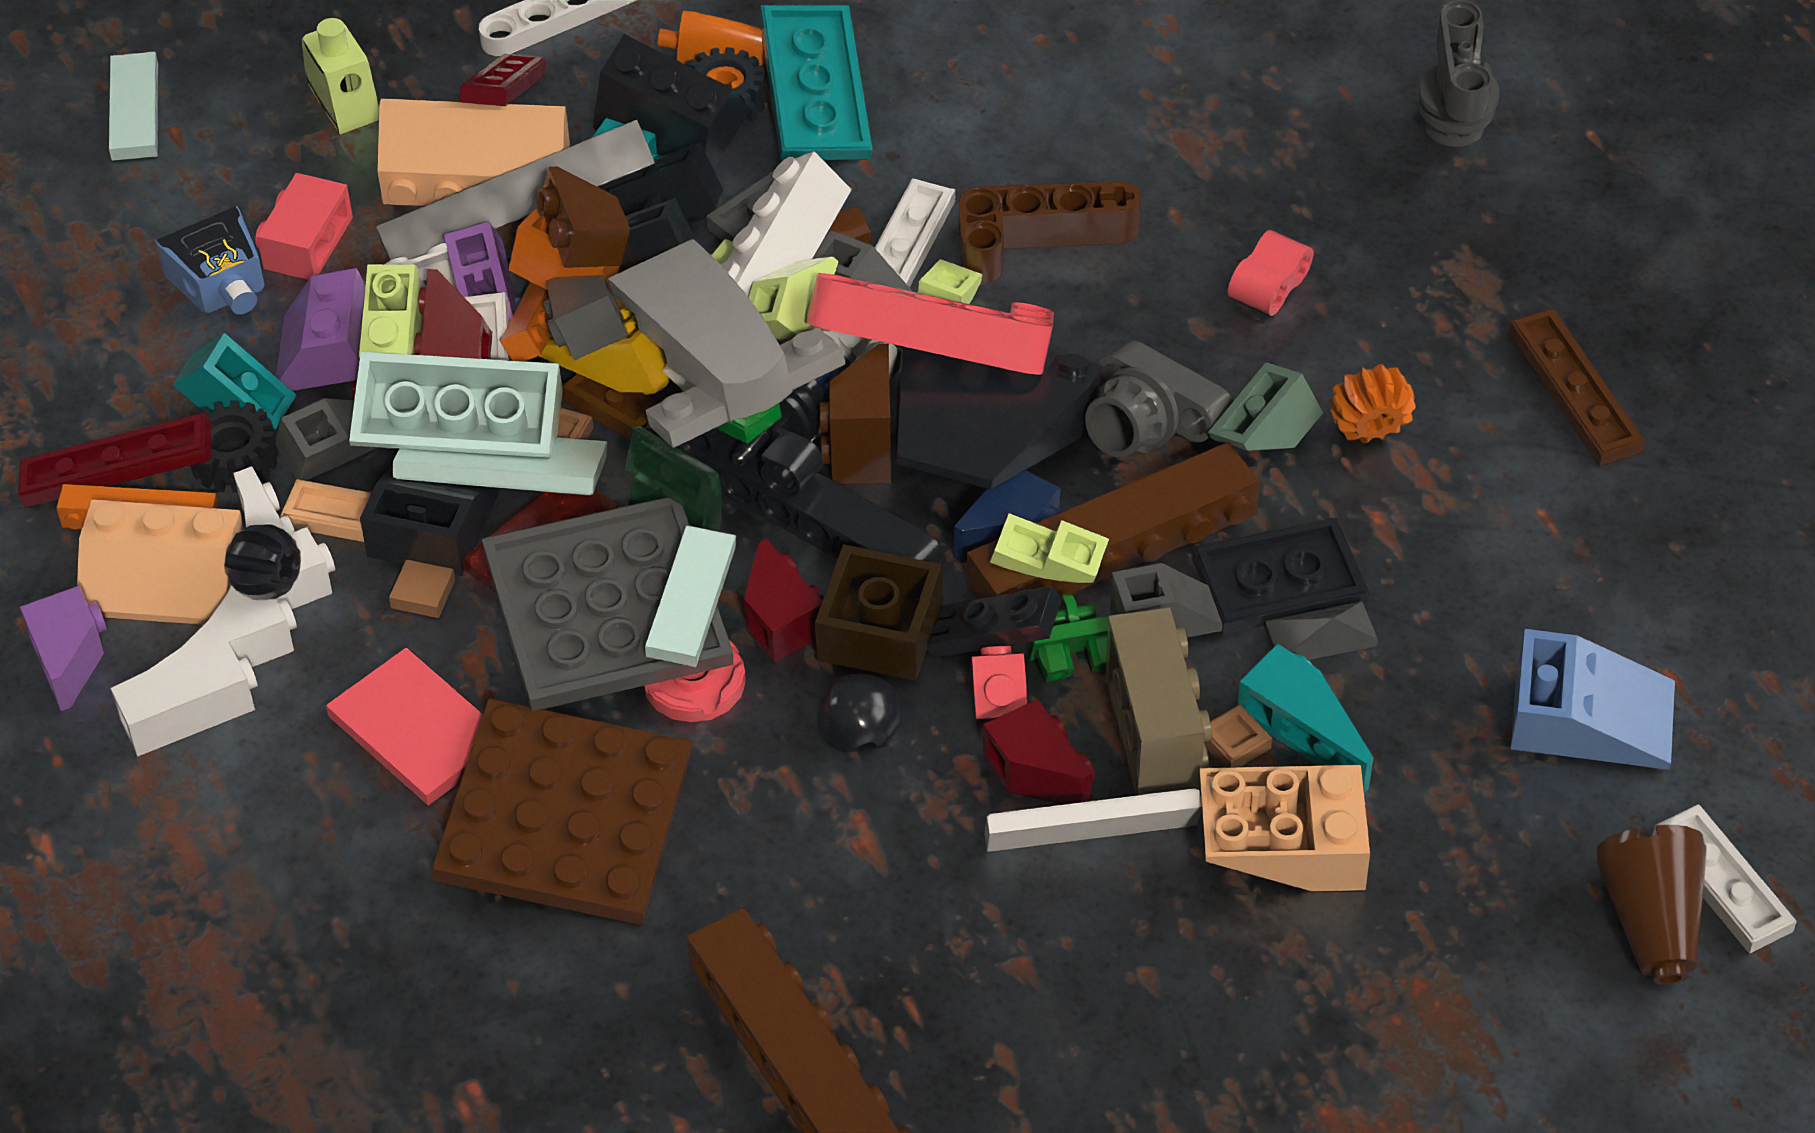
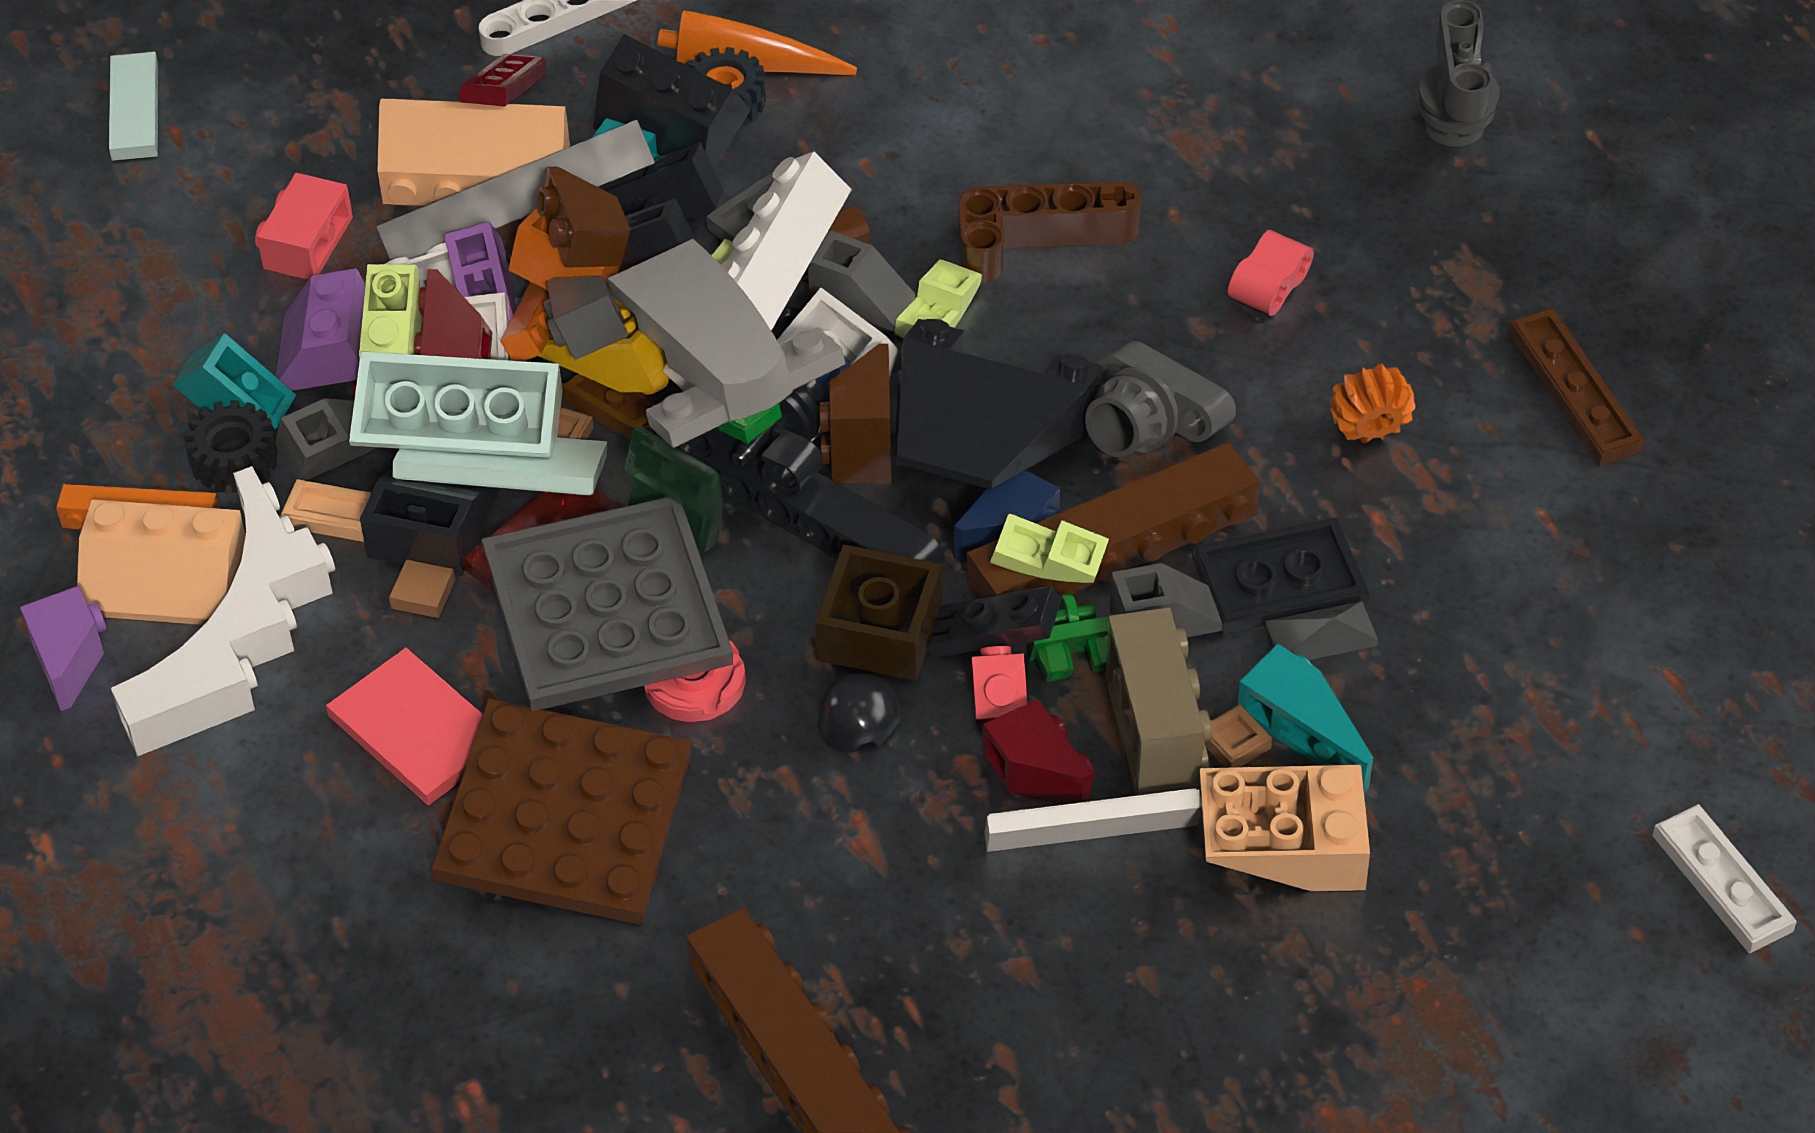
(116, 459): dark red tile -> none
(214, 263): torso -> none
(262, 562): black piece -> none
(328, 58): yellowish green torso -> none
(690, 596): light aqua tile -> none
(779, 604): dark red slope -> none
(786, 296): yellowish green slope -> none
(815, 81): teal tile -> none
(915, 227): white tile -> none
(933, 323): coral beam -> none
(1269, 412): sand green slope -> none
(1590, 703): medium blue slope -> none
(1658, 896): reddish brown cone -> none

